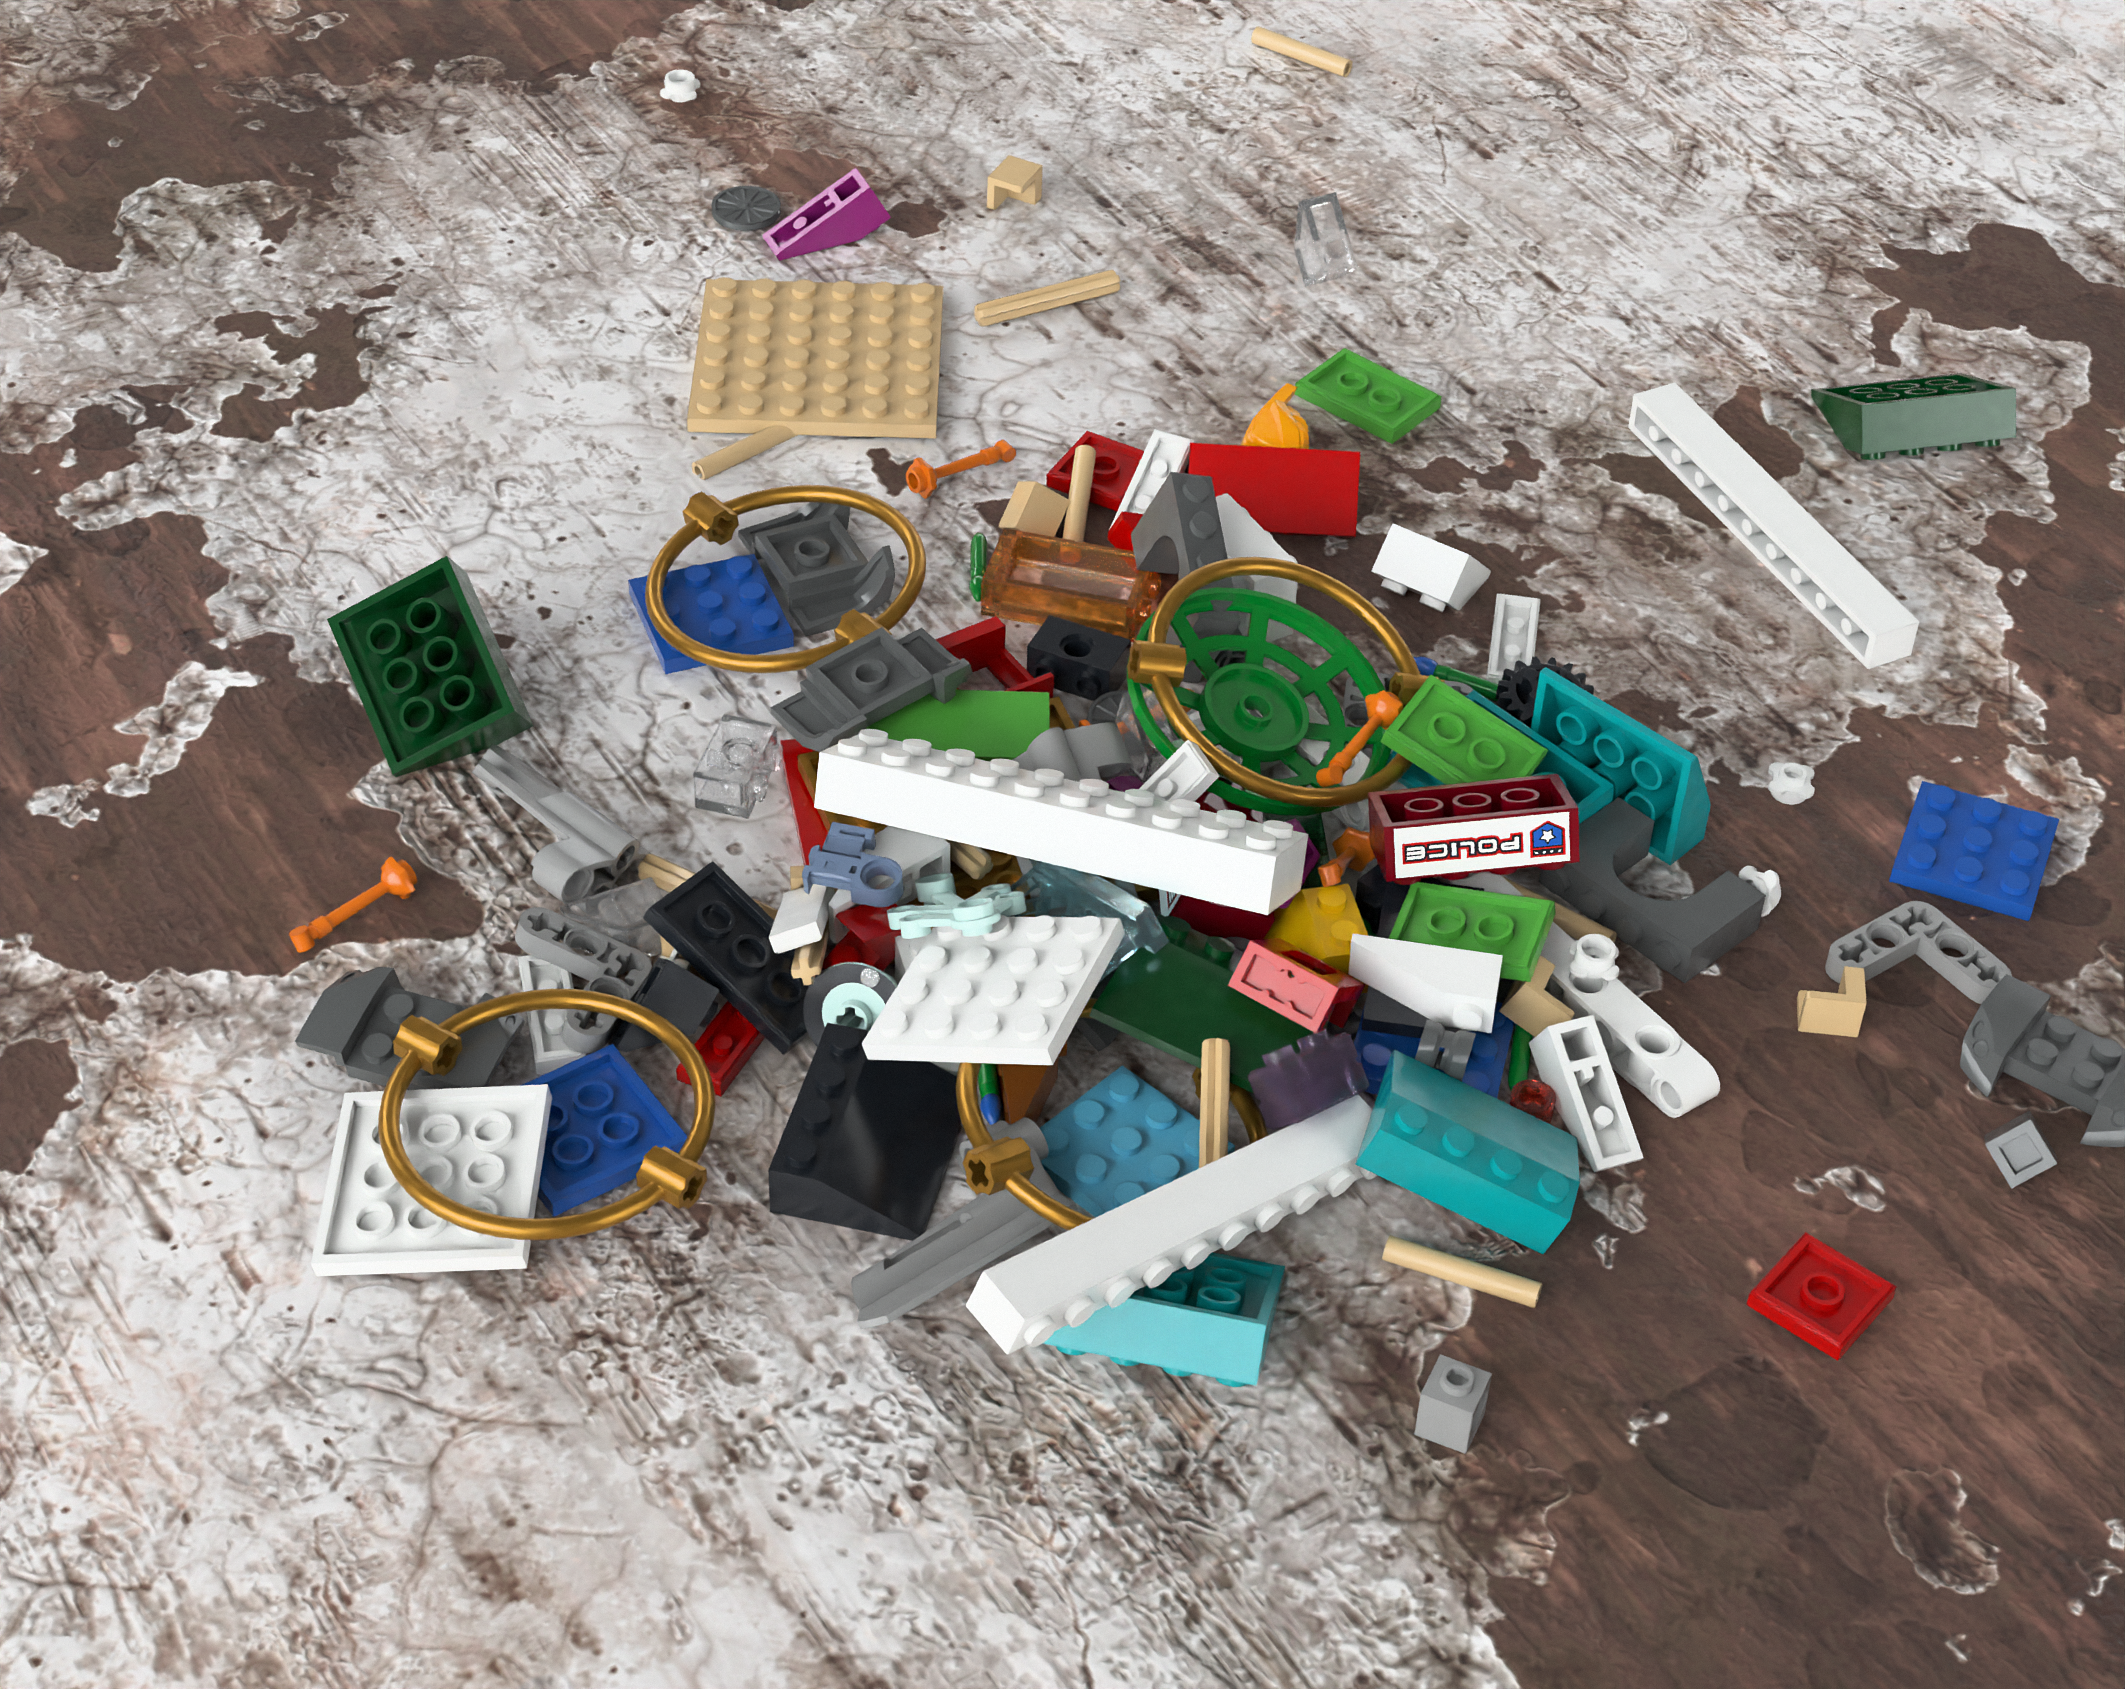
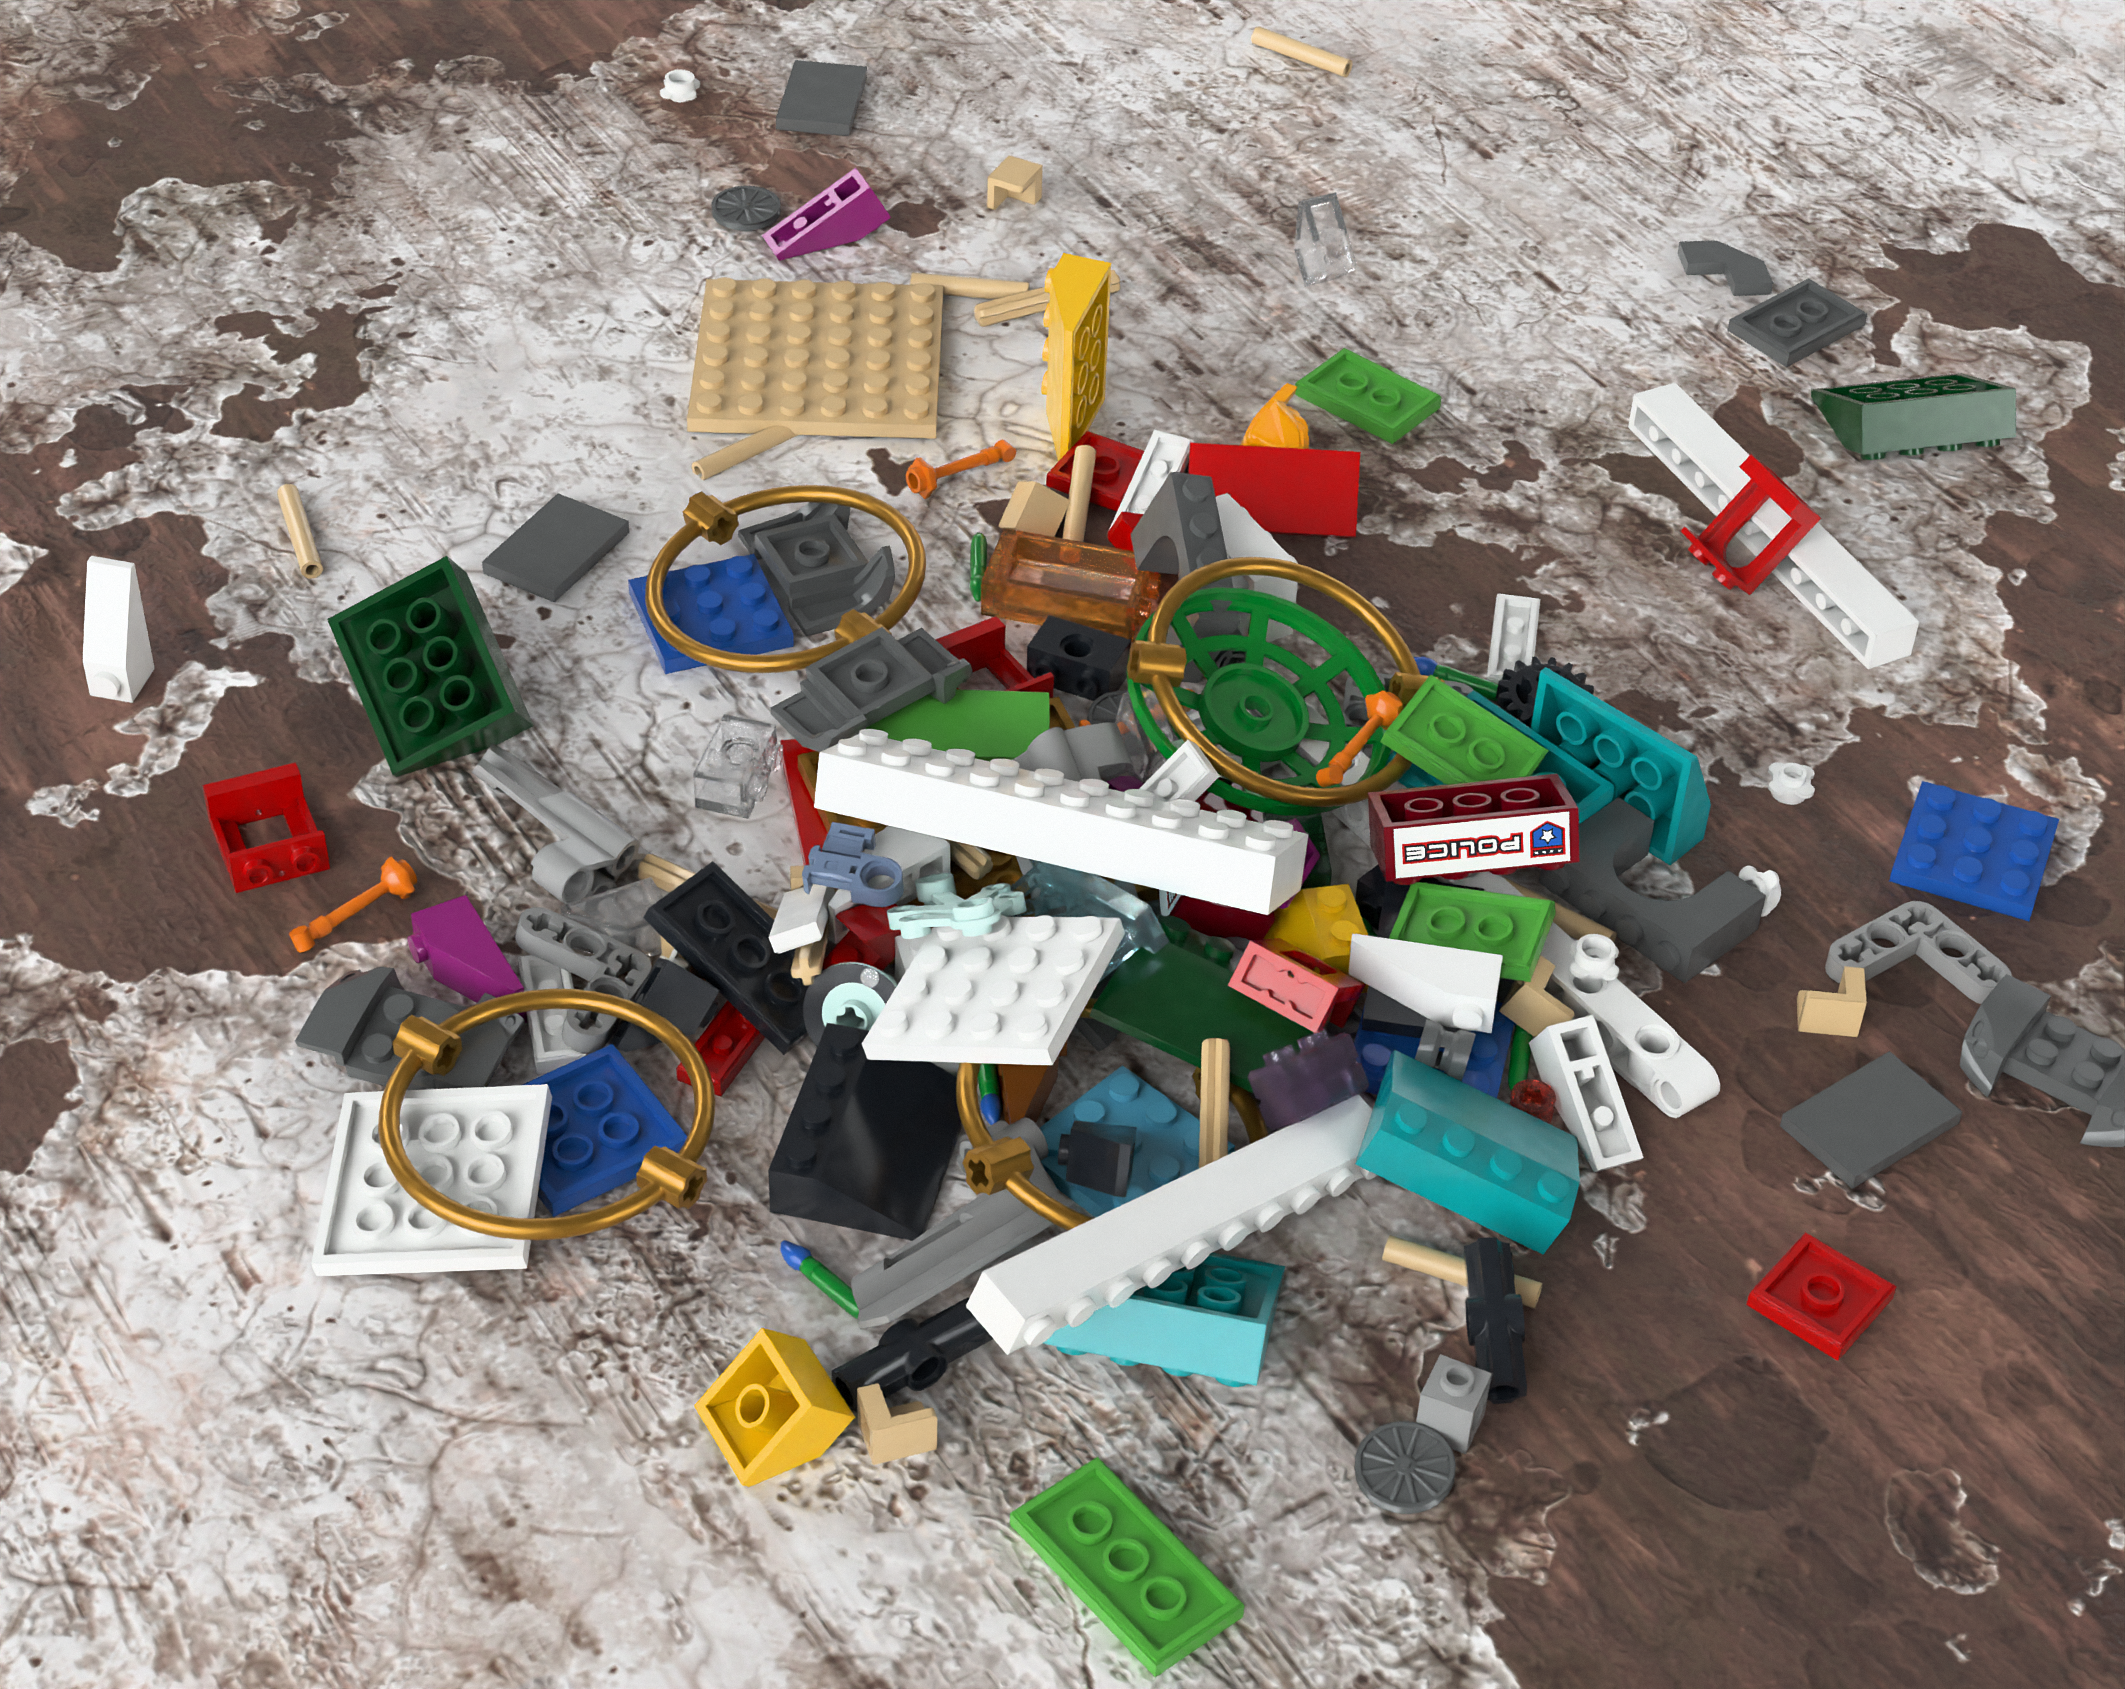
(115, 631): none -> white slope
(257, 798): none -> red panel
(299, 531): none -> tan piece
(461, 951): none -> magenta slope
(555, 547): none -> dark grey tile
(773, 1408): none -> yellow slope
(821, 98): none -> dark grey tile
(829, 1283): none -> green piece
(894, 1430): none -> tan panel
(912, 1353): none -> black piece
(971, 286): none -> tan piece
(1075, 346): none -> yellow slope
(1099, 1156): none -> black slope
(1127, 1566): none -> bright green tile
(1352, 851): orange piece -> none
(1405, 1467): none -> dark grey wheel
(1428, 568): white slope -> none
(1495, 1318): none -> black piece
(1714, 540): none -> red panel
(1742, 271): none -> dark grey tile
(1797, 322): none -> dark grey tile
(1870, 1119): none -> dark grey tile
(2020, 1149): panel -> none

